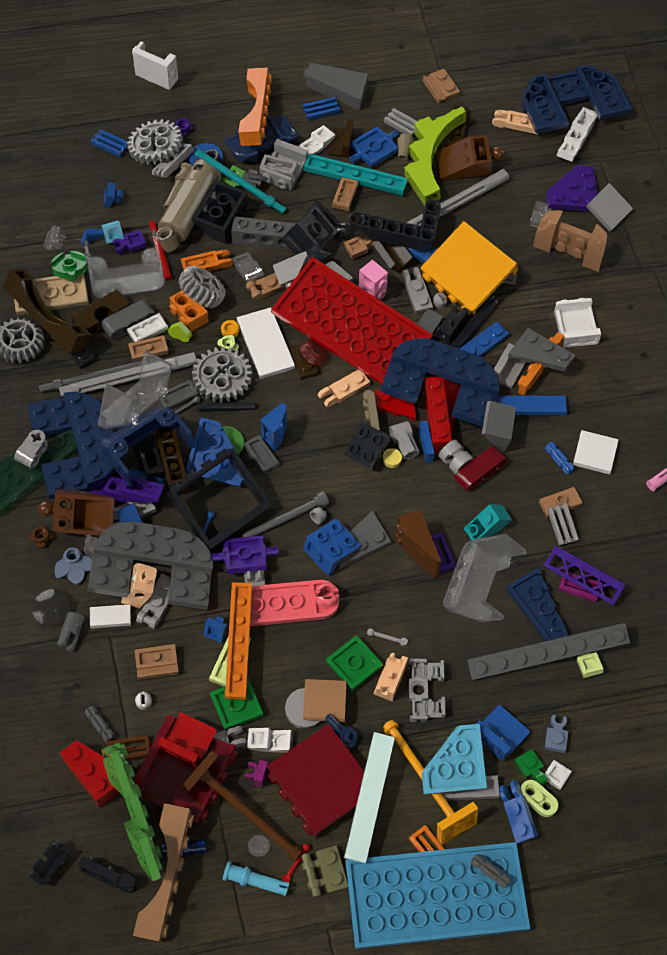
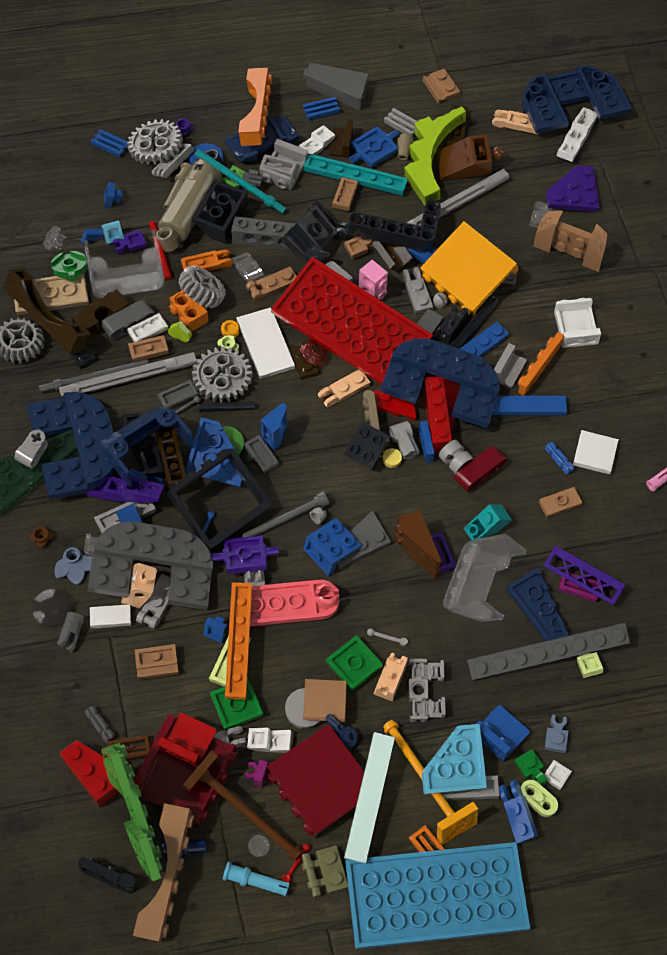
(42, 871): black hinge -> none
(84, 514): reddish brown slope -> none
(123, 408): clear windscreen -> none
(148, 701): white hinge -> none
(154, 68): white panel -> none
(289, 269): light grey slope -> none
(490, 870): dark grey axle -> none
(498, 424): dark grey slope -> none
(541, 350): dark grey wing -> none
(564, 507): light grey tile -> none
(609, 207): light grey tile -> none

